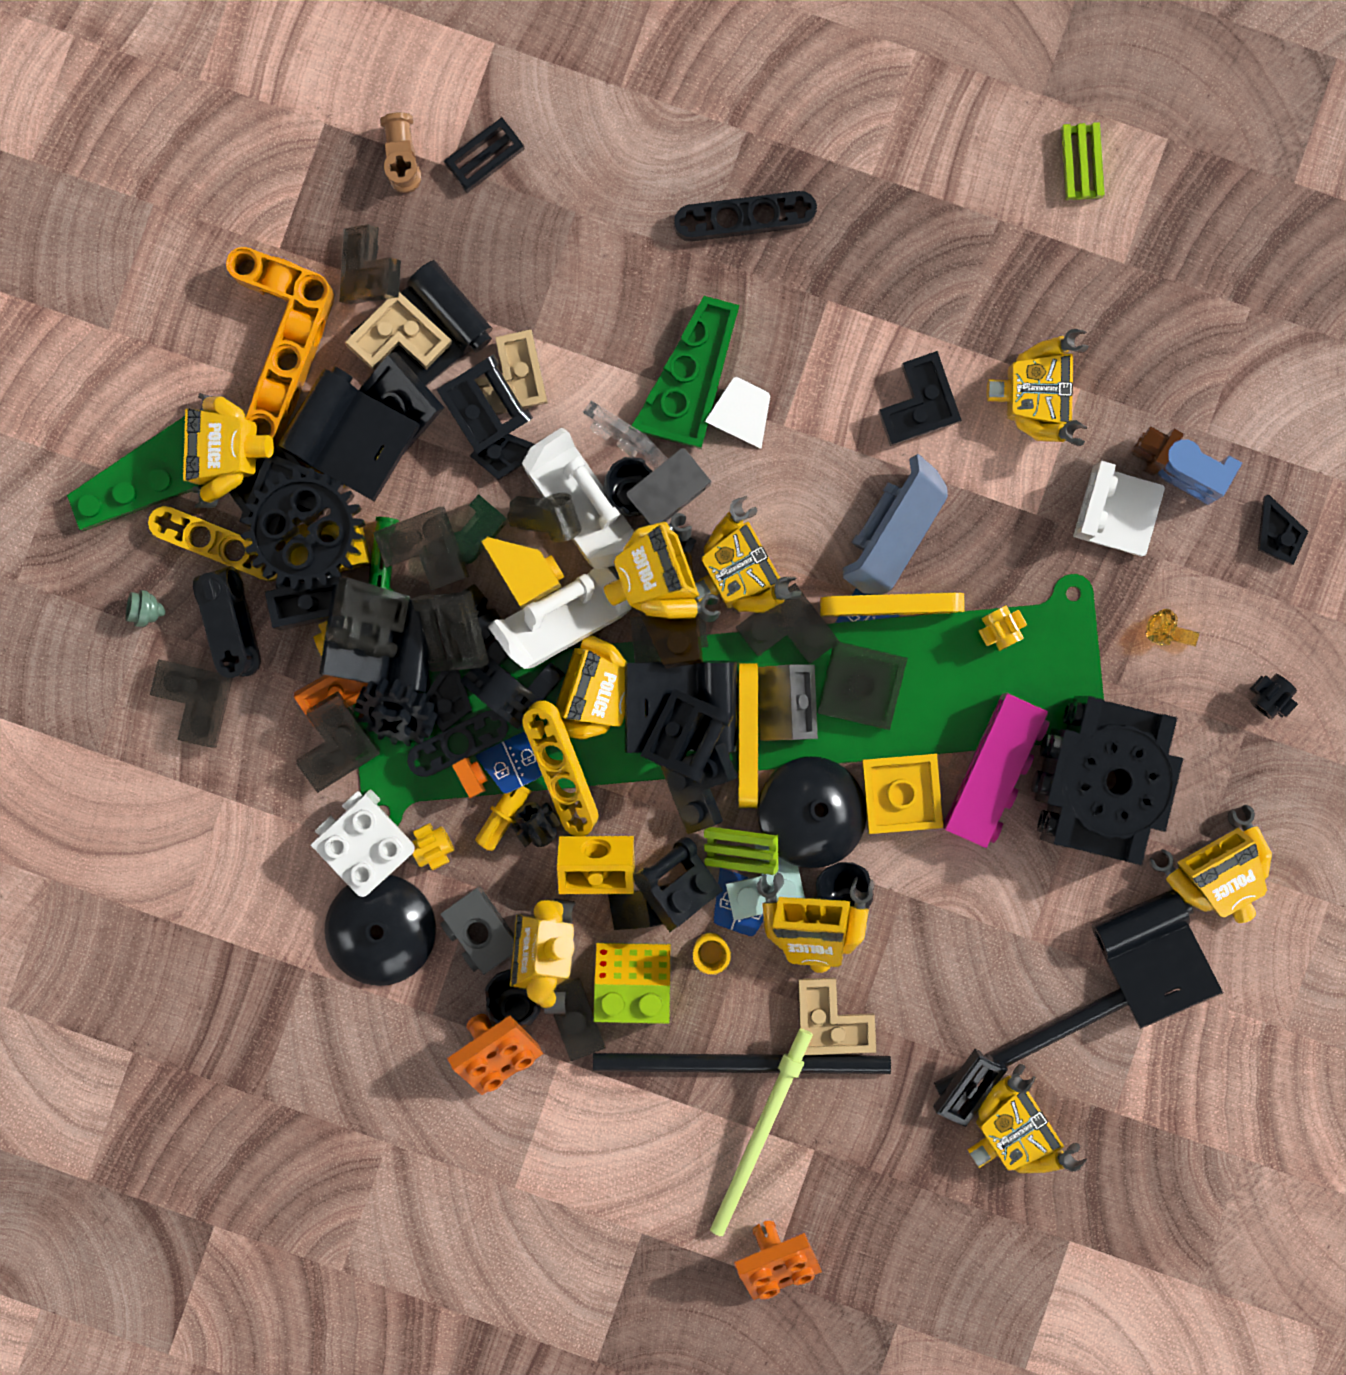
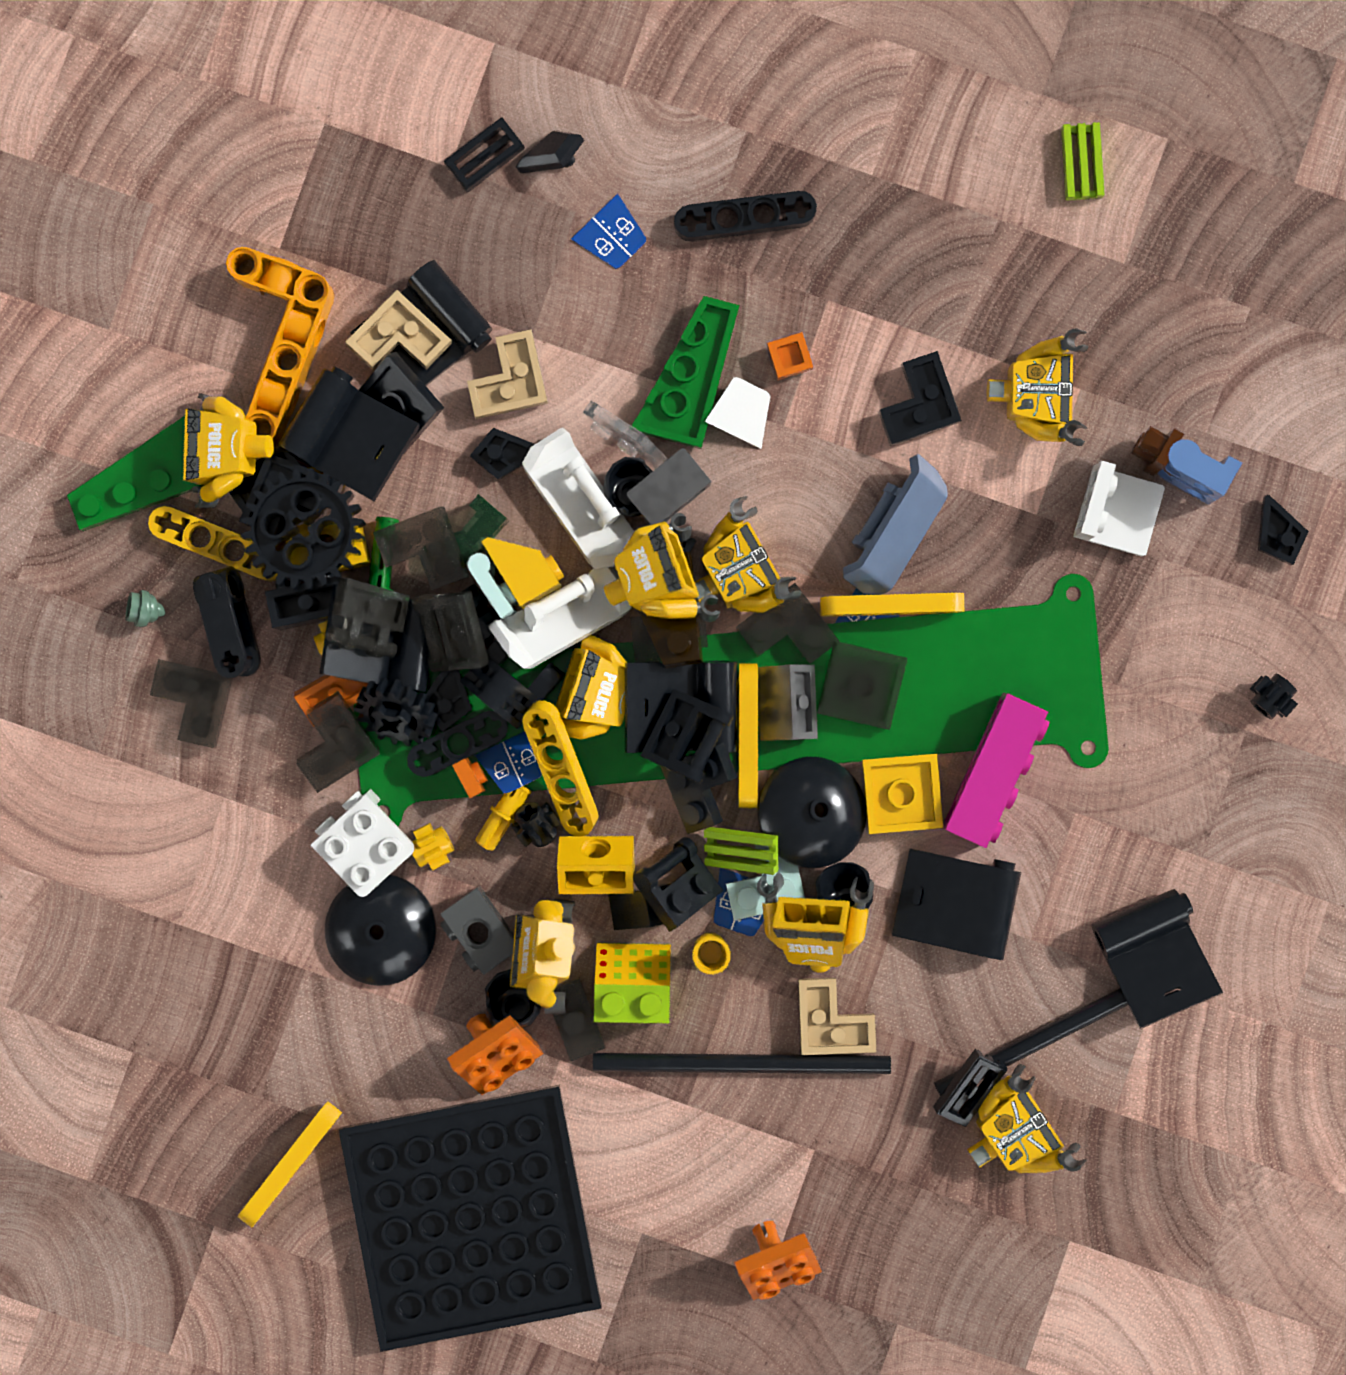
(289, 1164): none -> yellow beam
(362, 274): clear smoke plate -> none
(400, 152): medium nougat connector -> none
(470, 1218): none -> black plate
(473, 410): black plate -> none
(498, 595): none -> light aqua plate
(551, 152): none -> black piece
(551, 515): clear smoke piece -> none
(612, 234): none -> blue sticker
(789, 1067): yellowish green bar -> none
(790, 356): none -> orange plate
(962, 903): none -> black door
(1002, 628): yellow gear -> none
(1075, 770): black piece -> none
(1167, 630): clear yellow plate -> none
(1224, 873): yellow torso -> none

